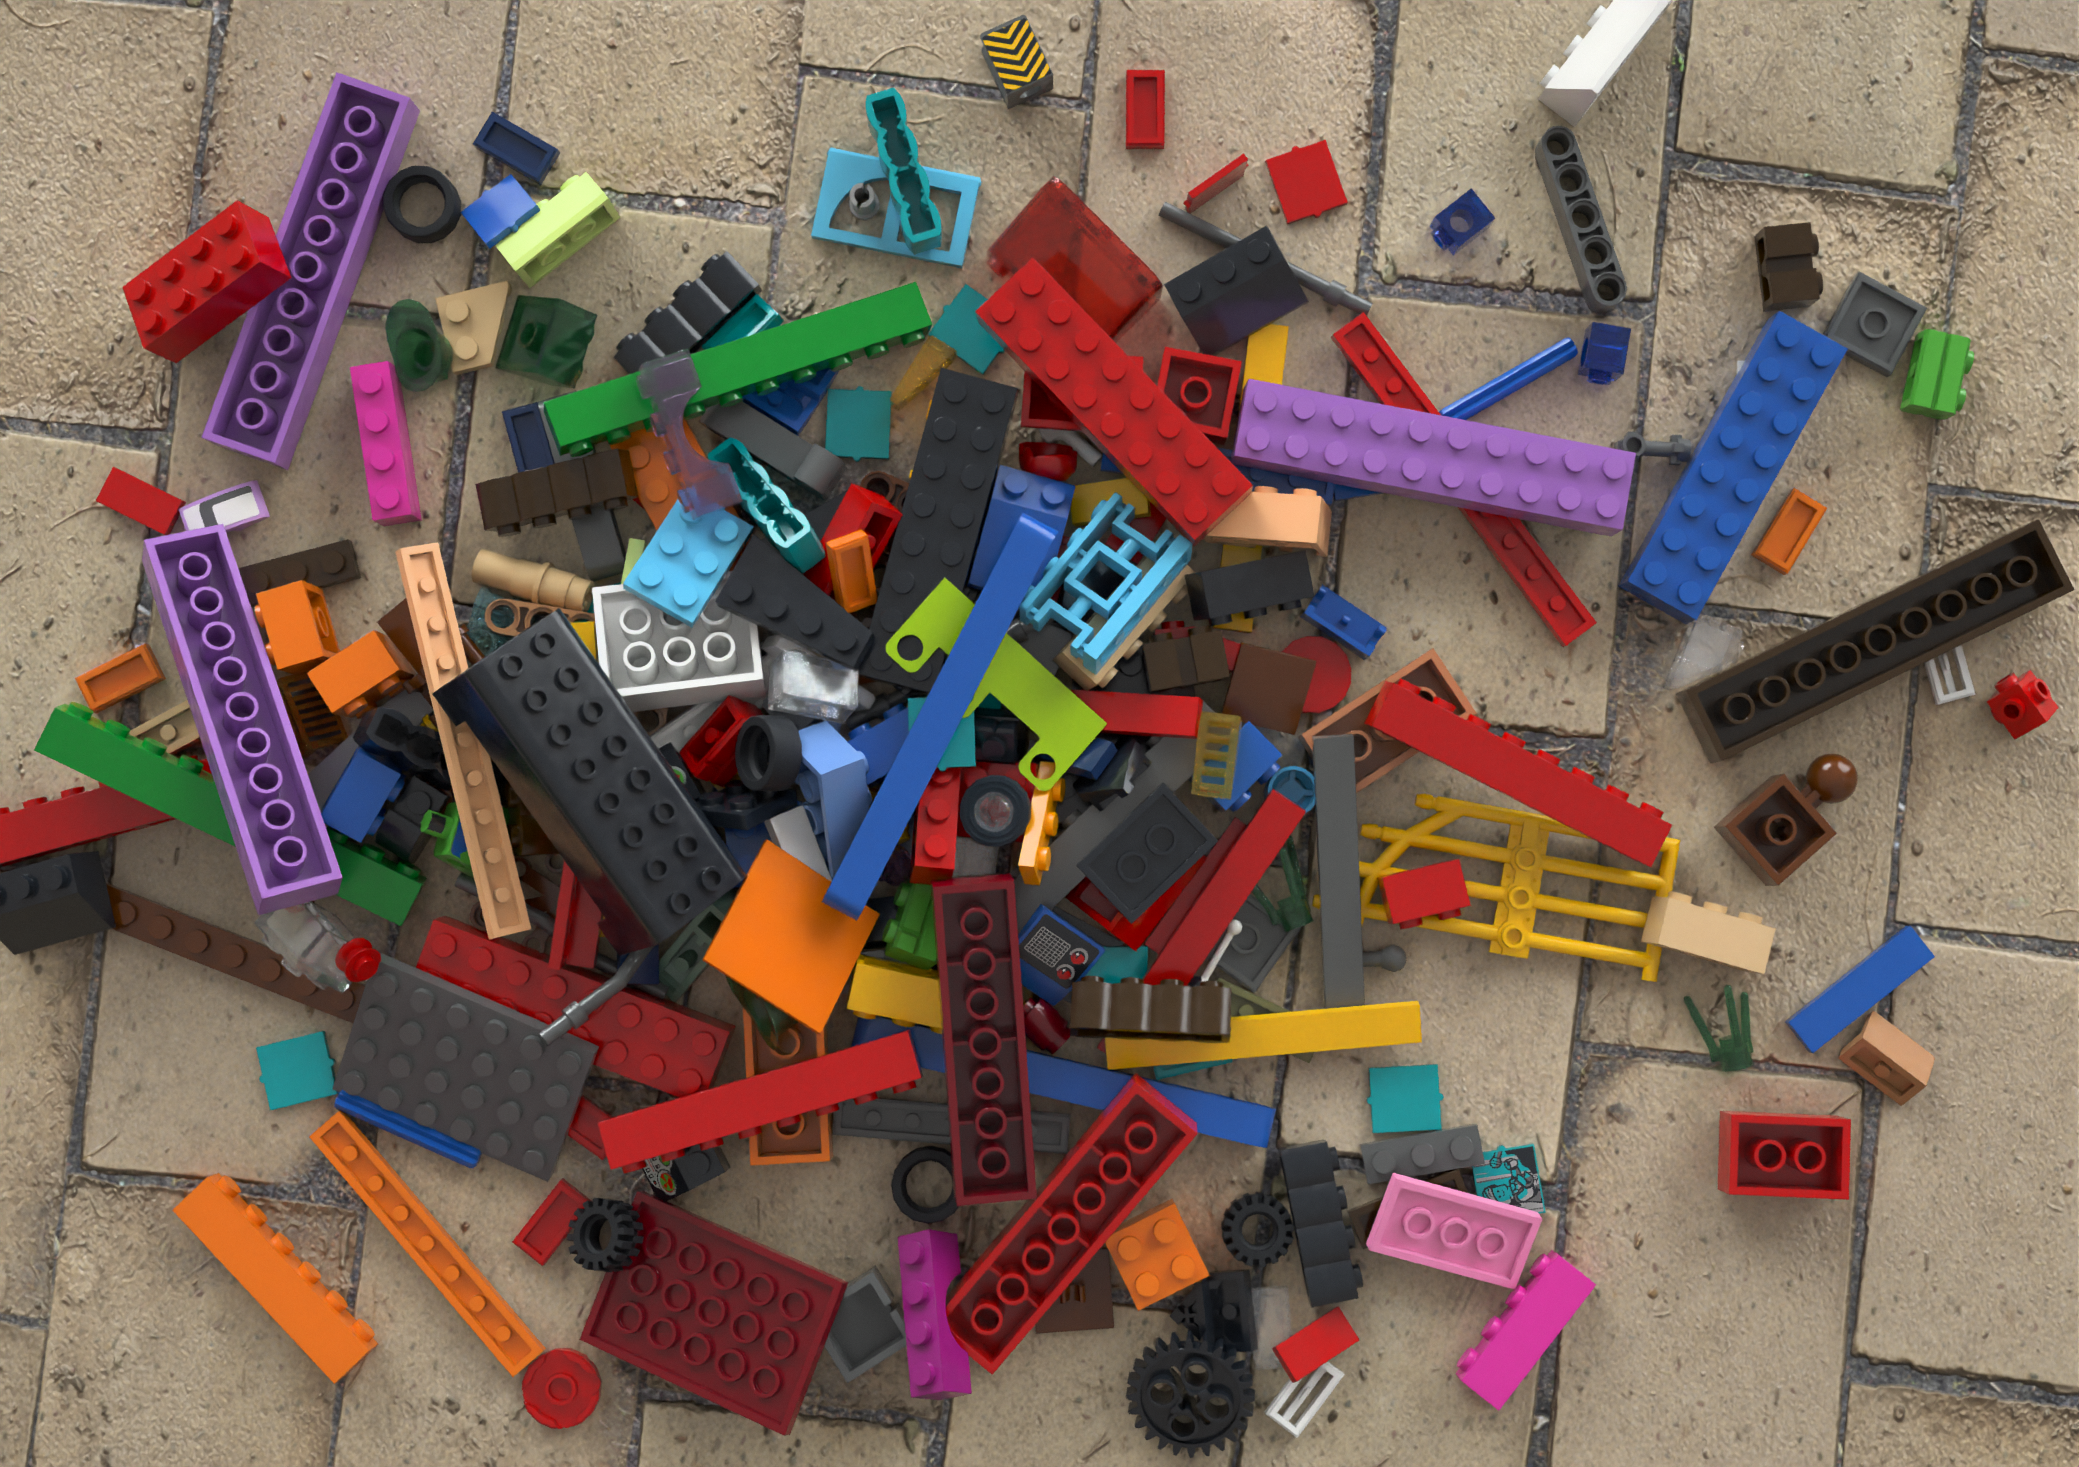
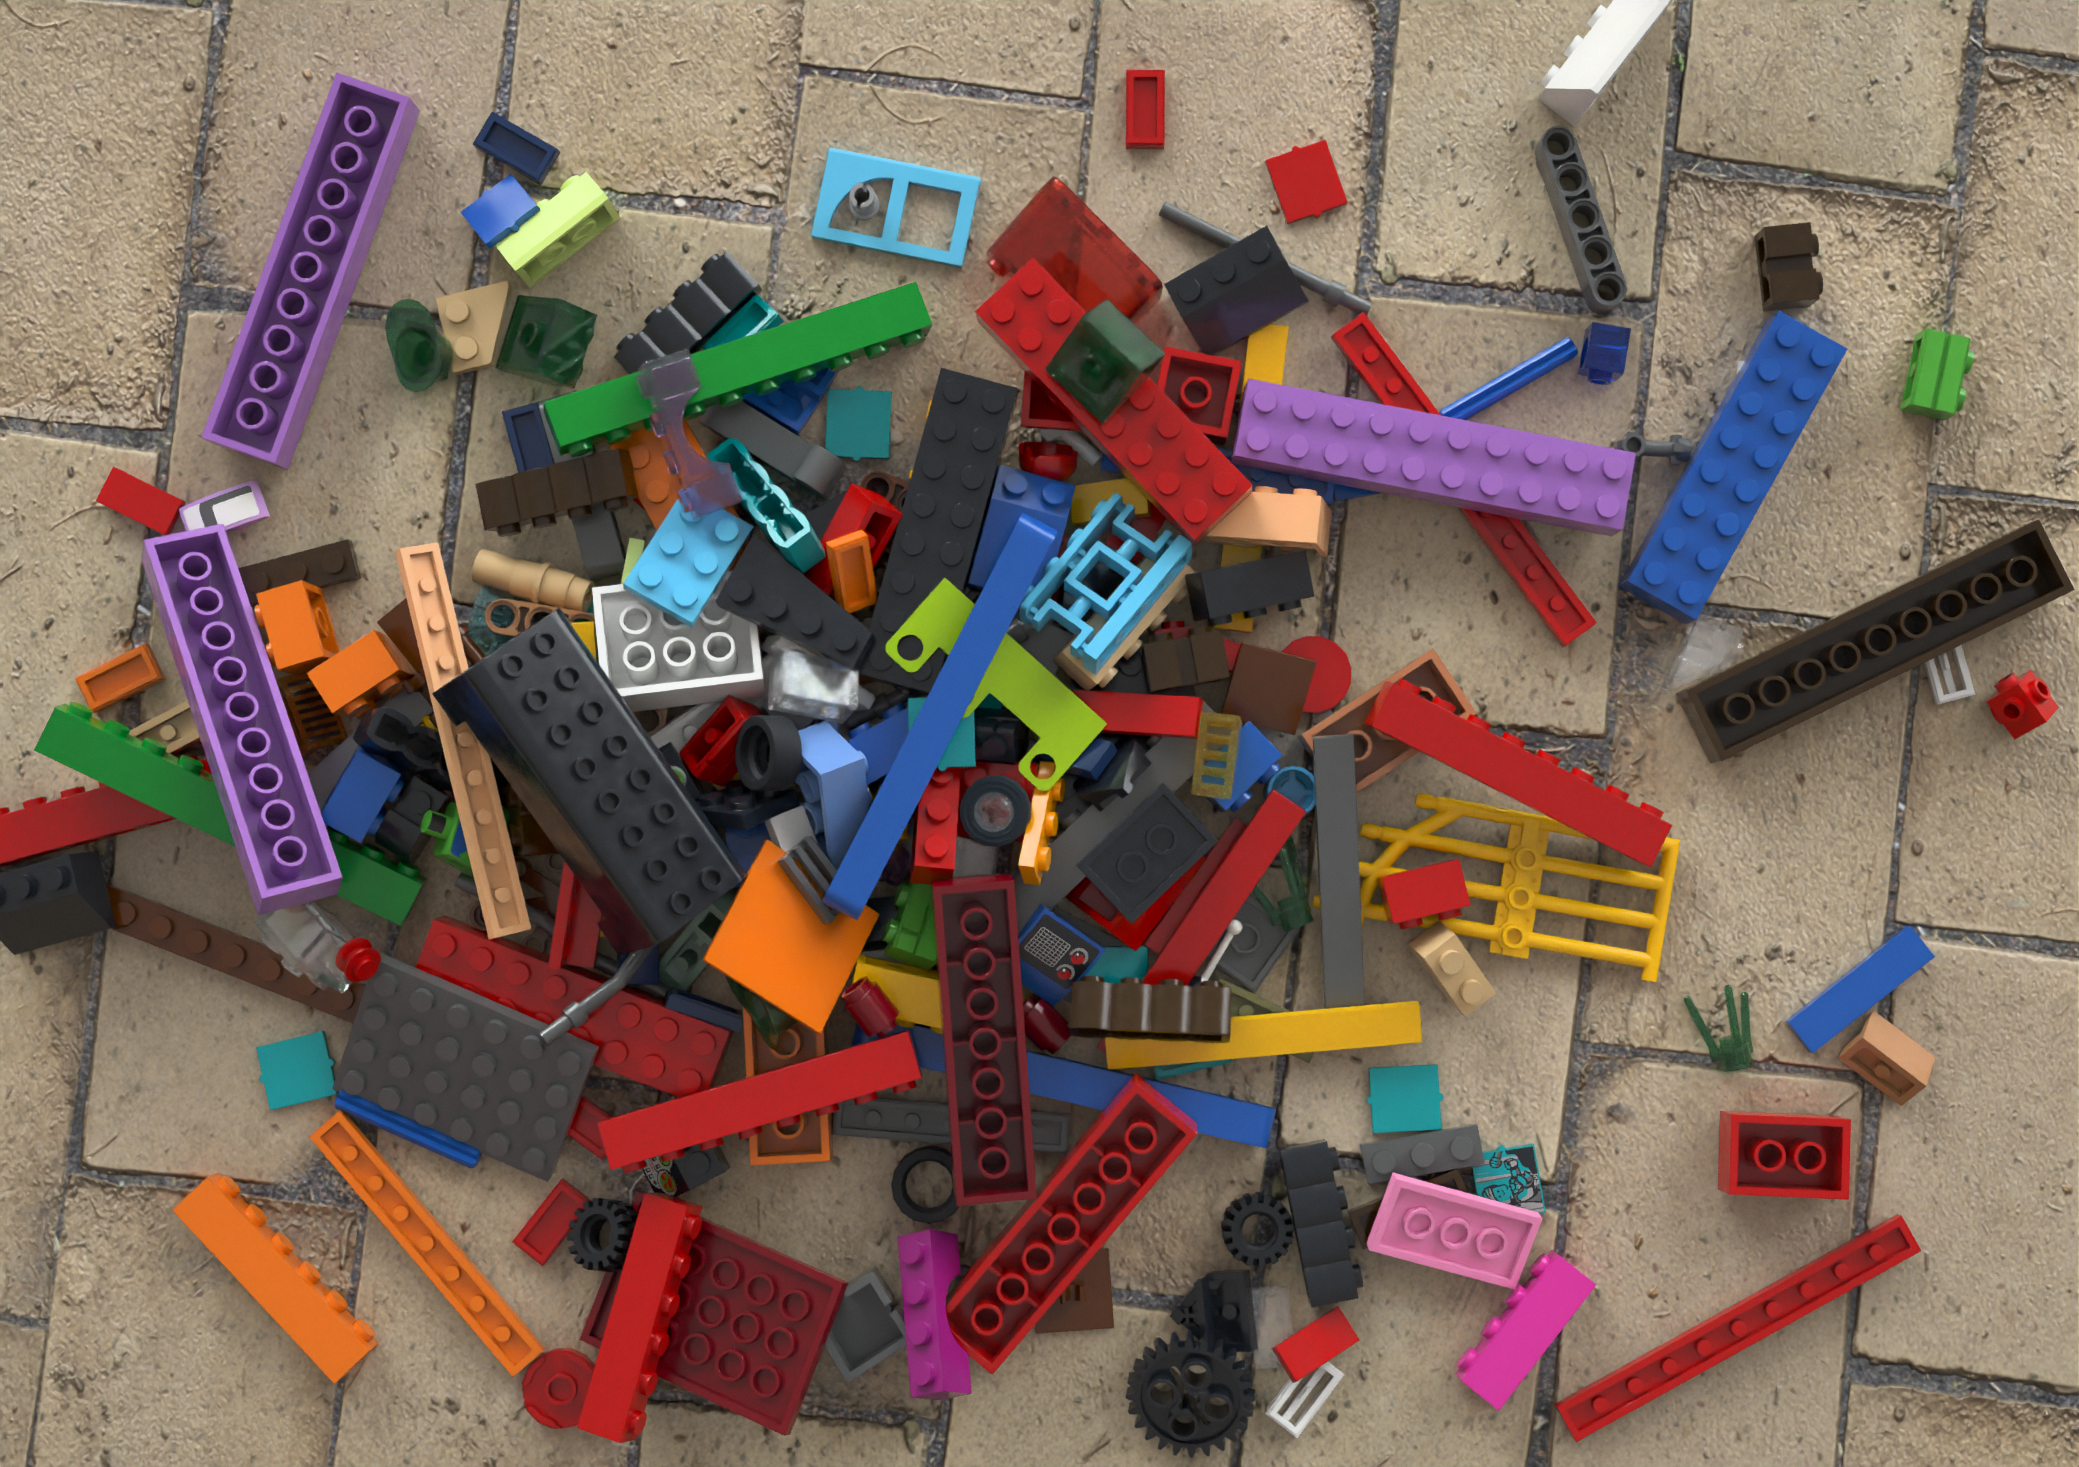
(206, 282): red brick -> none
(385, 444): dark pink brick -> none
(401, 183): black tyre -> none
(640, 1317): none -> red brick
(704, 1009): none -> dark blue tile
(809, 846): none -> dark grey tile
(870, 1007): none -> dark red brick
(901, 166): teal brick -> none
(923, 371): clear yellow slope -> none
(961, 331): teal piece -> none
(1016, 61): piece -> none
(1104, 360): none -> slope
(1156, 1254): orange brick -> none
(1216, 183): red piece -> none
(1343, 622): blue hinge -> none
(1390, 958): dark grey piece -> none
(1452, 968): none -> tan brick
(1470, 209): clear blue brick -> none
(1708, 932): tan brick -> none
(1737, 1327): none -> red plate
(1789, 531): orange tile -> none
(1801, 827): reddish brown brick -> none
(1874, 323): dark grey tile -> none

